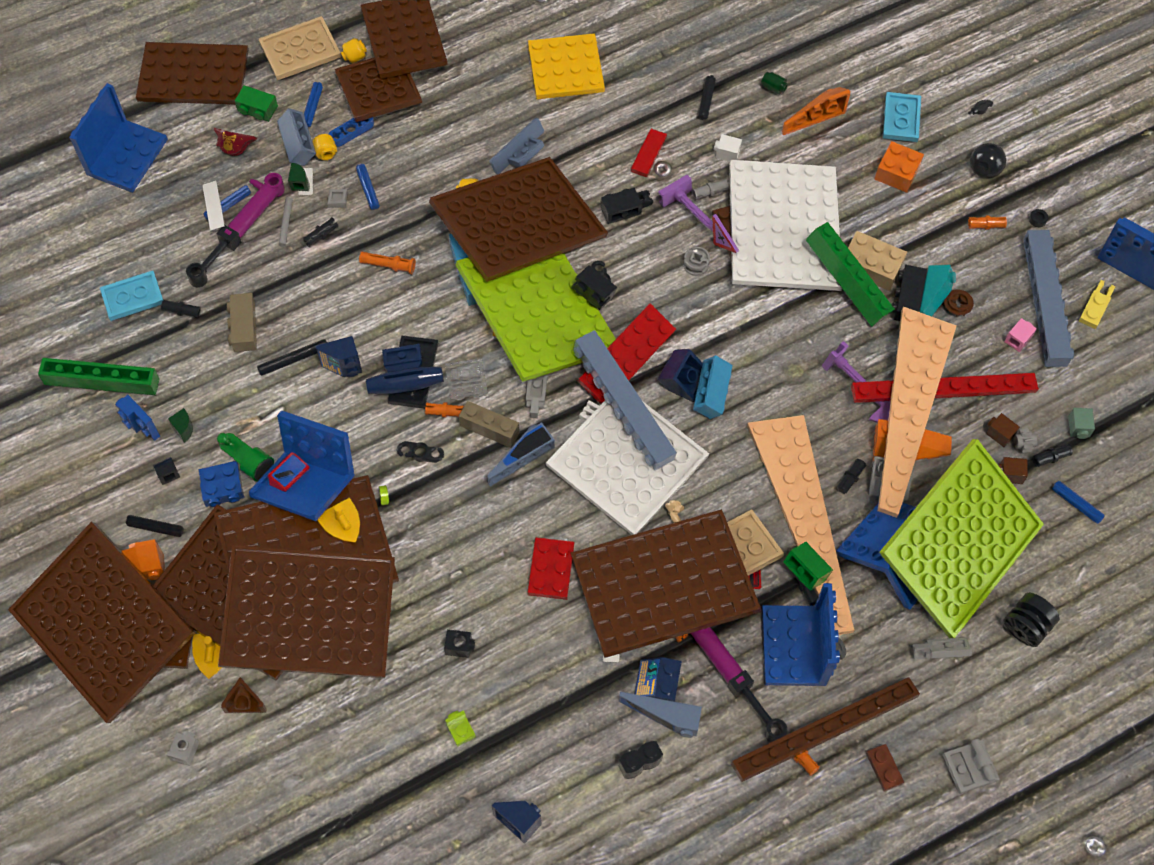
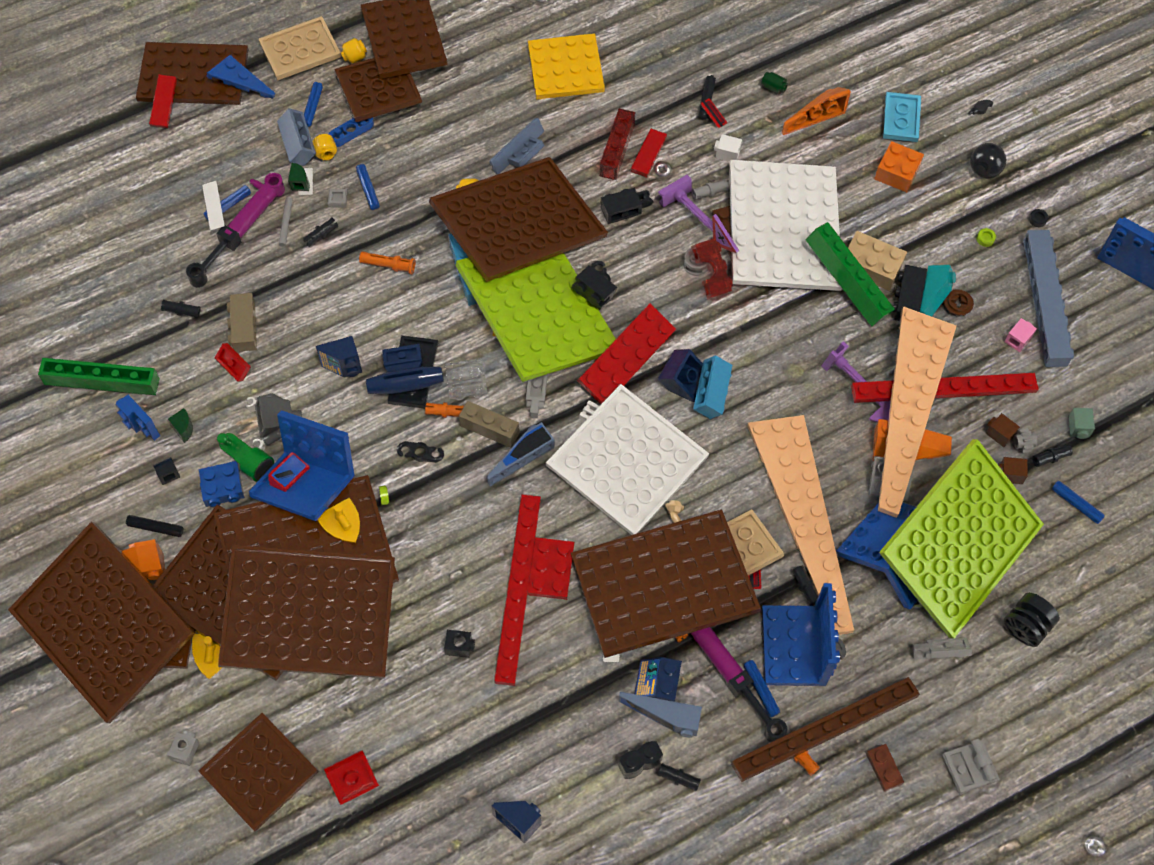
(113, 146): blue bracket -> none
(131, 295): medium azure plate -> none
(163, 101): none -> red tile
(232, 362): none -> red plate
(233, 143): dark red hat -> none
(237, 75): none -> blue wing
(242, 700): reddish brown slope -> none
(256, 103): green brick -> none
(258, 771): none -> reddish brown plate
(266, 410): none -> dark grey torso
(289, 358): black axle -> none
(351, 777): none -> red bracket
(459, 727): lime bracket -> none
(517, 591): none -> red plate
(617, 144): none -> clear red brick
(624, 400): sand blue brick -> none
(679, 777): none -> black pin
(709, 252): none -> clear red arch
(714, 113): none -> sticker
(762, 689): none -> blue axle
(808, 566): green brick -> none
(851, 476): black axle -> none
(986, 237): none -> lime tile
(987, 222): orange pin -> none
(1096, 306): light yellow hinge -> none

